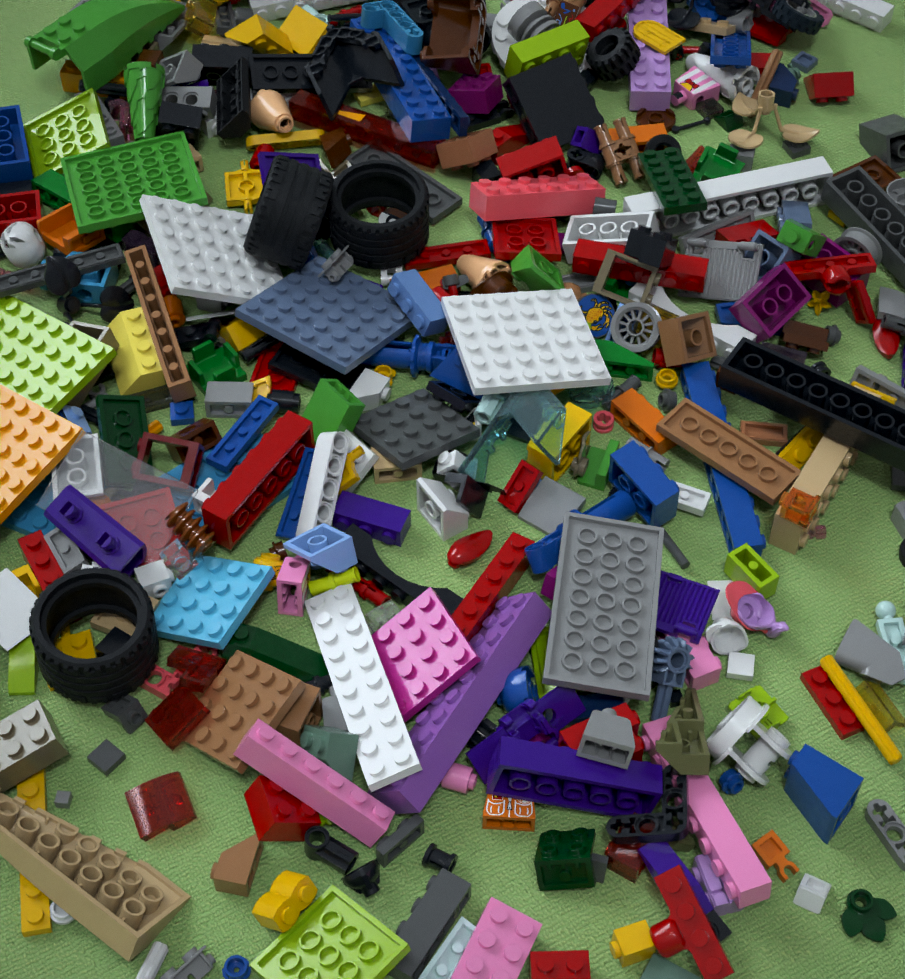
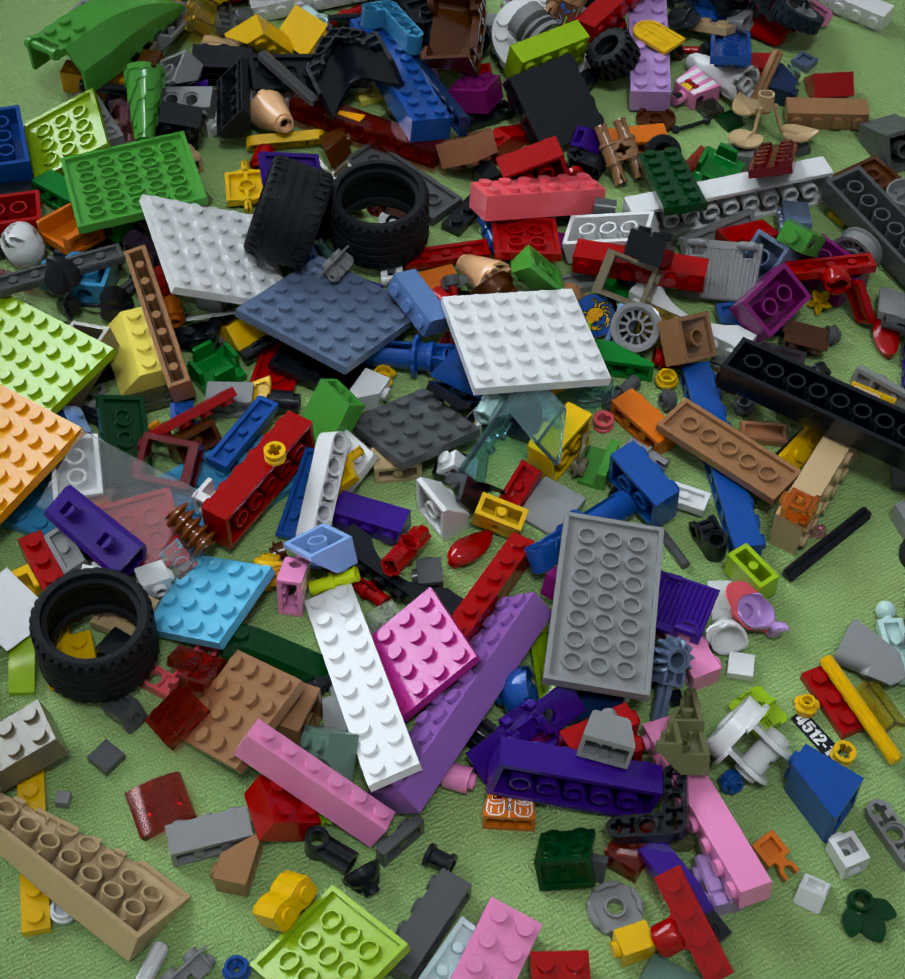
(202, 409): none -> red plate
(207, 835): none -> light grey brick
(274, 460): none -> yellow bush
(288, 78): none -> dark grey axle
(405, 550): none -> red piece
(428, 572): none -> dark grey brick
(459, 219): none -> black plate
(499, 515): none -> yellow brick
(610, 893): none -> light grey tile
(709, 538): none -> black piece
(743, 407): none -> dark grey plate
(773, 159): none -> dark red plate
(806, 705): none -> yellow plate
(814, 734): none -> black sticker
(826, 112): none -> medium nougat brick
(826, 544): none -> black axle
(844, 746): none -> yellow bush
(850, 845): none -> white brick

